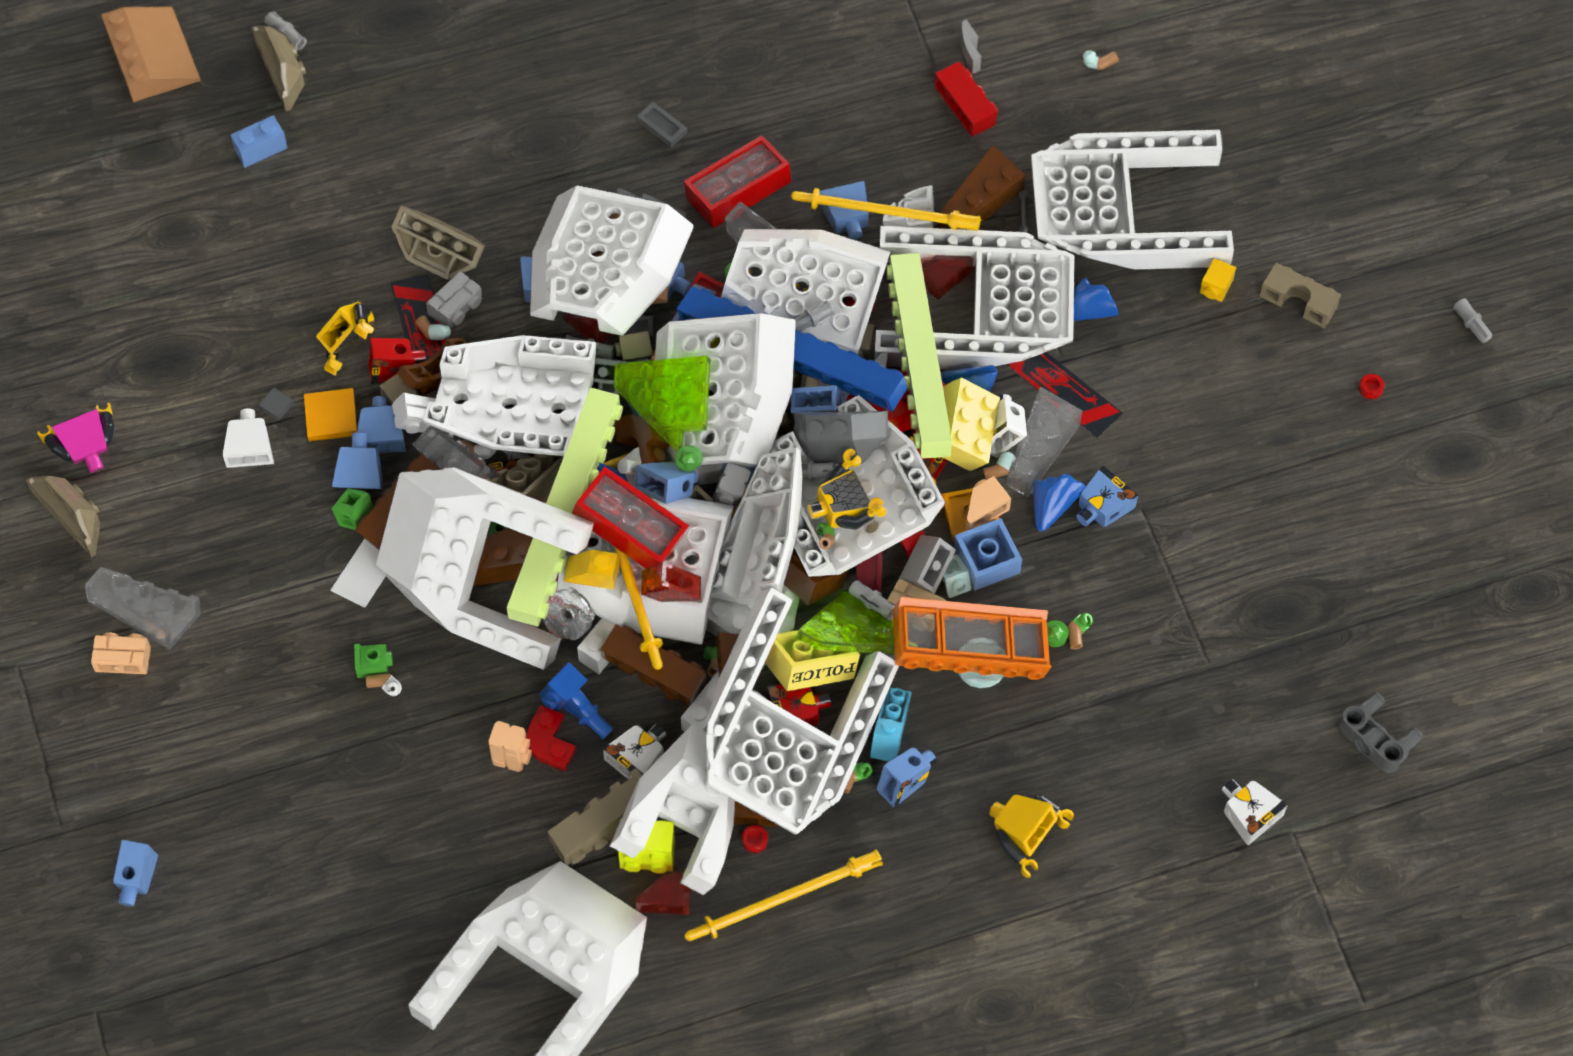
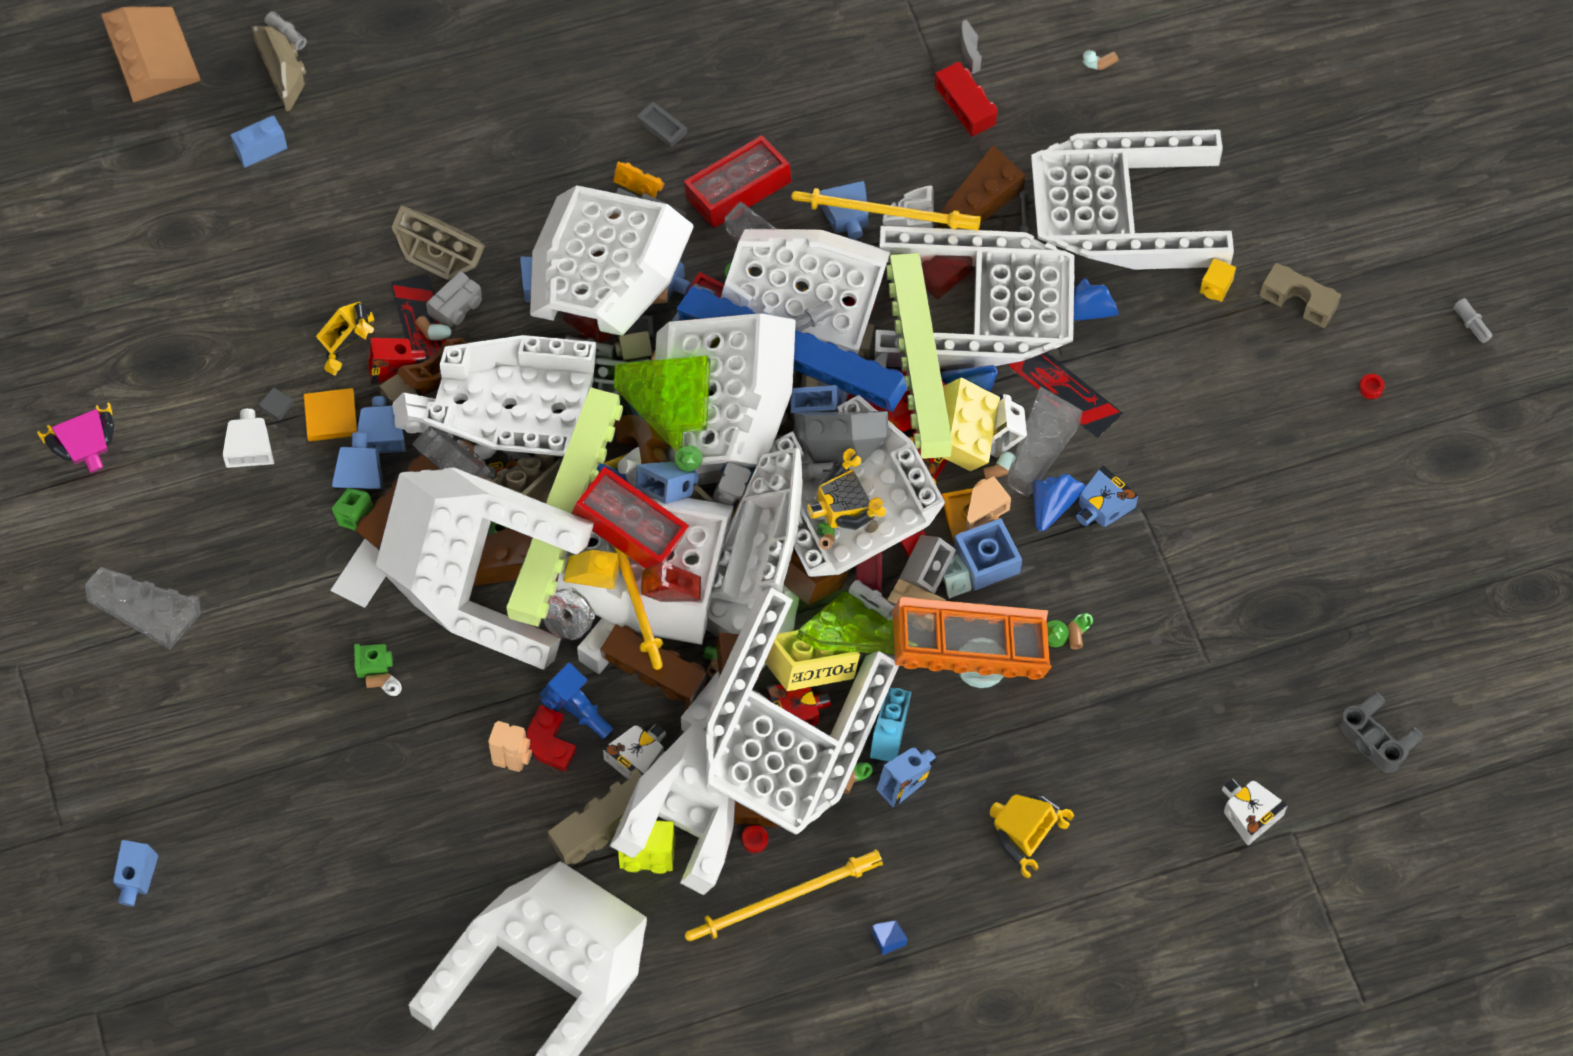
(69, 509): dark tan wedge -> none
(121, 654): light nougat brick -> none
(634, 180): none -> light orange hinge
(666, 896): clear red slope -> none
(888, 936): none -> blue slope

